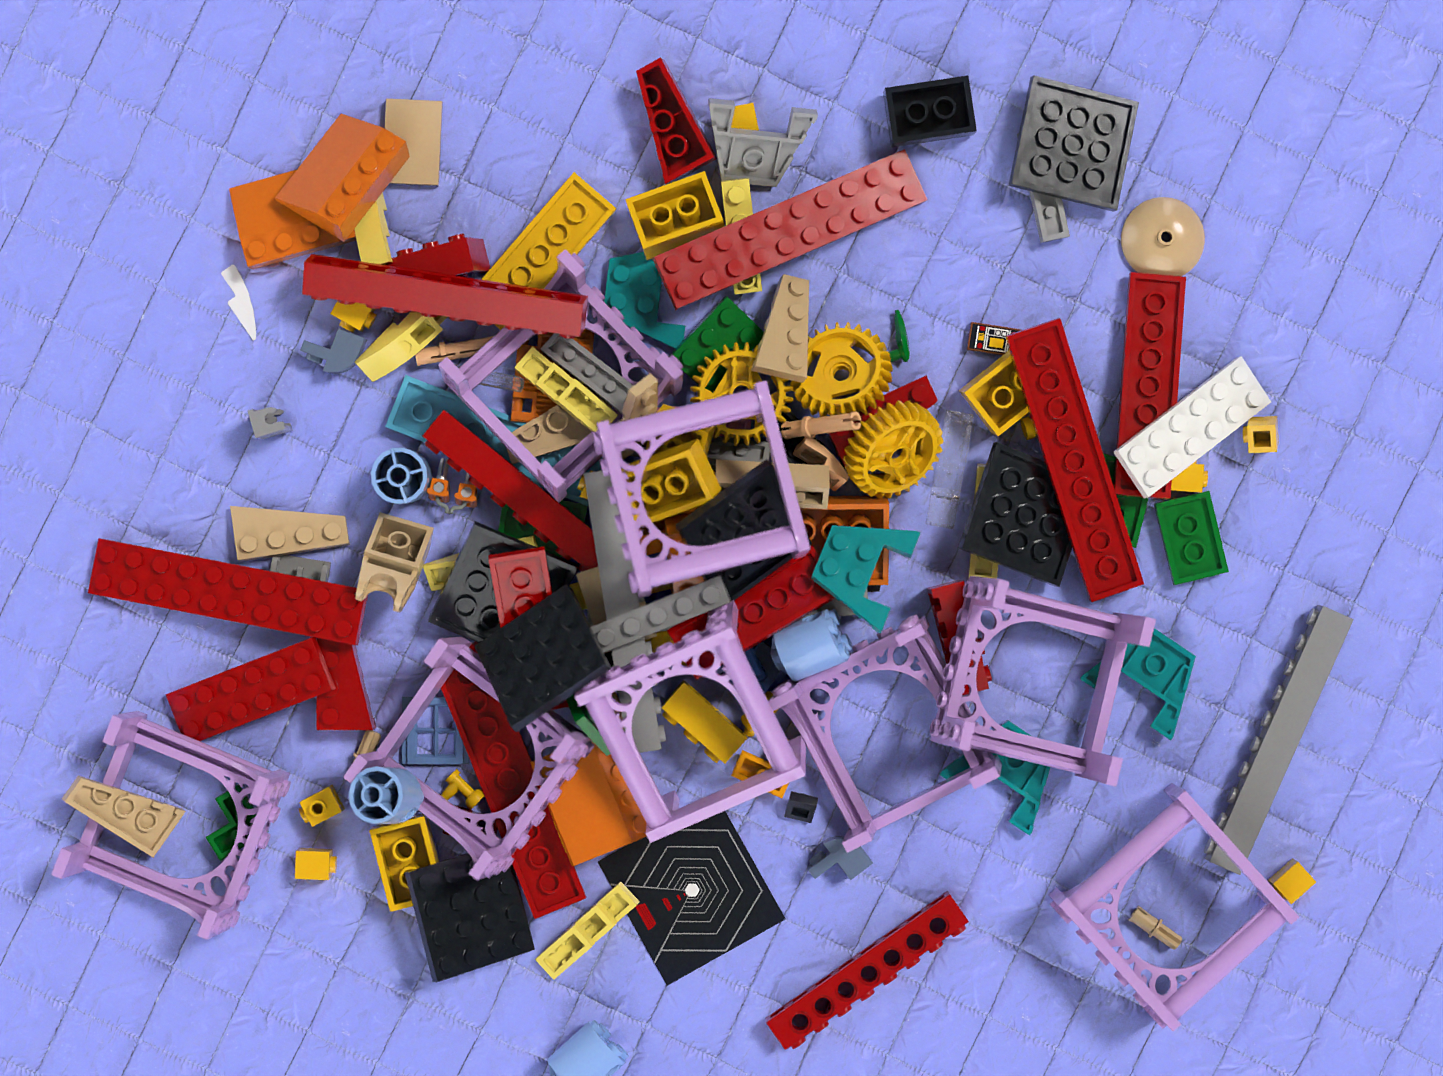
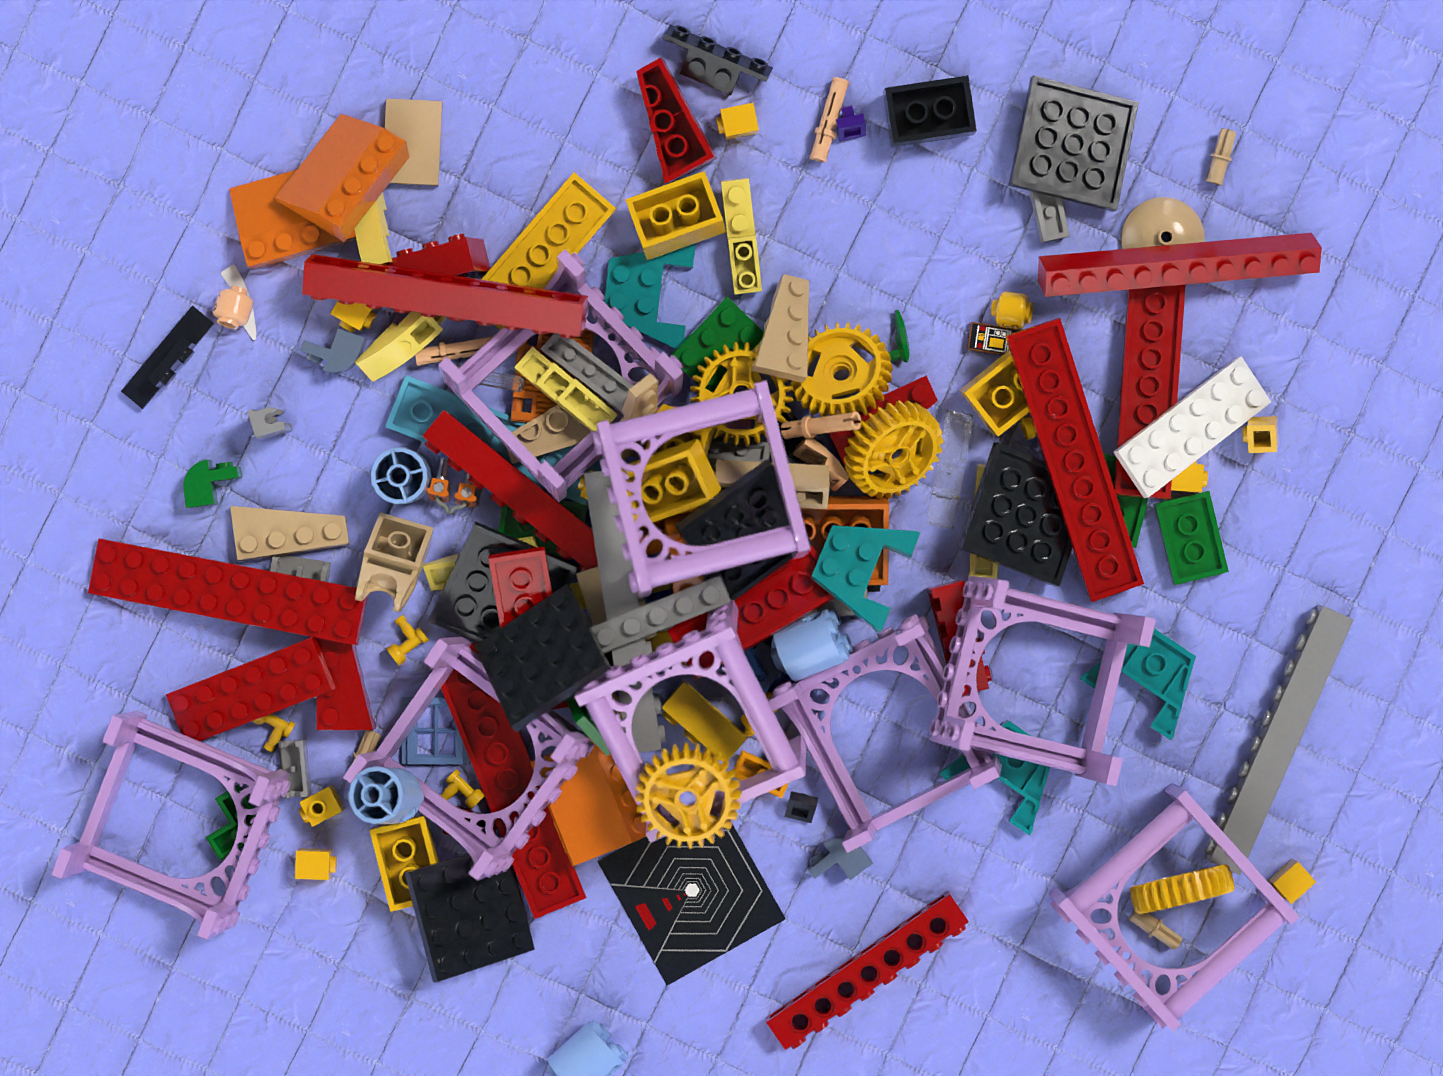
(129, 815): tan wing -> none
(167, 357): none -> black bracket
(200, 482): none -> green brick
(233, 307): none -> light nougat head
(281, 728): none -> yellow piece
(294, 759): none -> light grey hinge
(414, 638): none -> yellow piece
(587, 930): light yellow slope -> none
(702, 781): none -> yellow gear
(713, 63): none -> black bracket
(756, 153): light grey wing -> none
(789, 229): plate -> none
(826, 131): none -> light nougat pin
(850, 125): none -> dark purple tile
(1012, 310): none -> yellow head
(1179, 264): none -> red brick
(1182, 889): none -> yellow gear
(1221, 156): none -> tan axle

